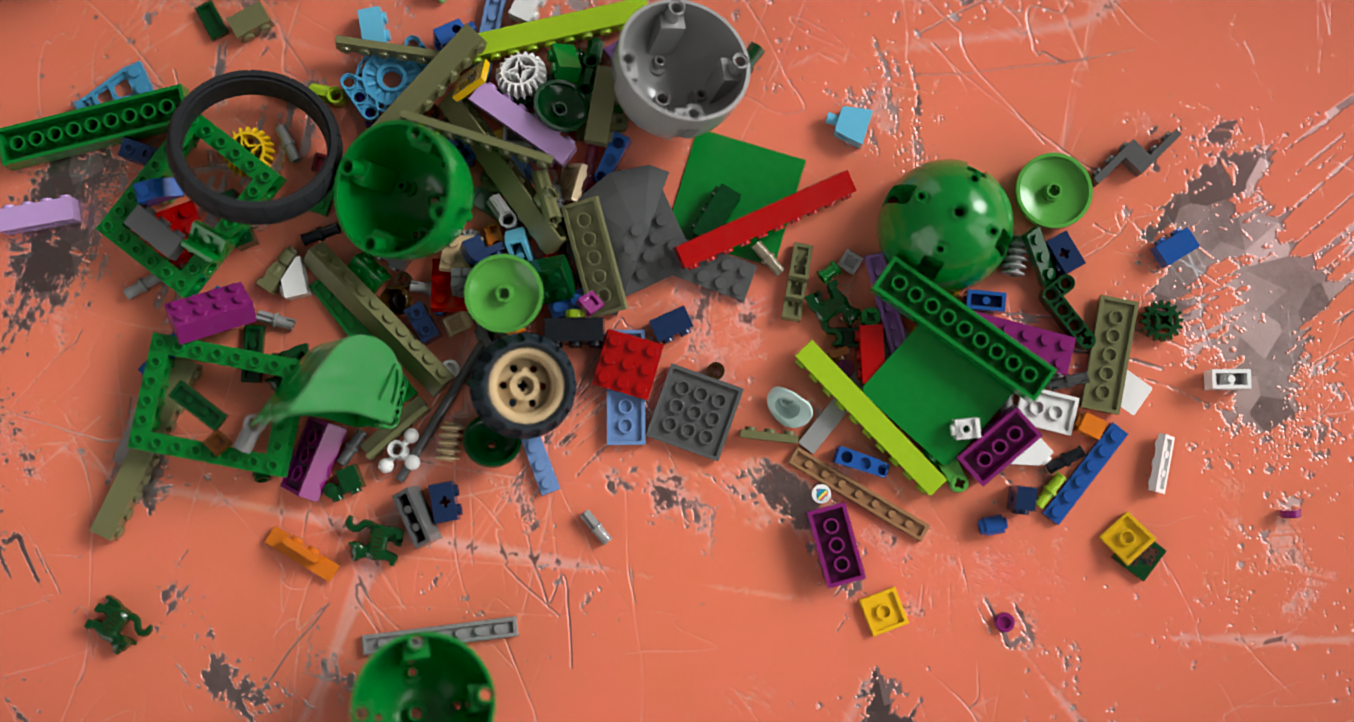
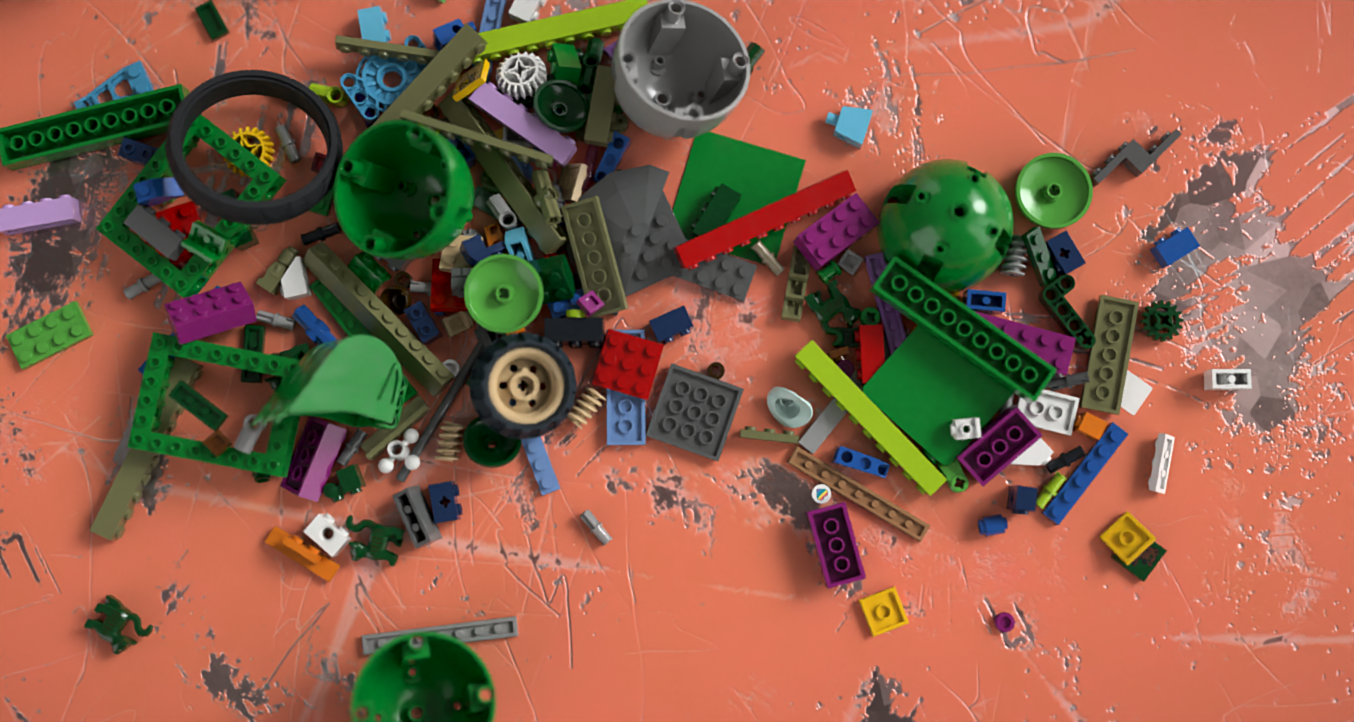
(49, 335): none -> bright green plate
(251, 22): olive brick -> none
(314, 326): none -> blue piece
(317, 529): none -> white brick
(585, 406): none -> tan piece
(836, 232): none -> magenta brick
(1290, 513): magenta tile -> none

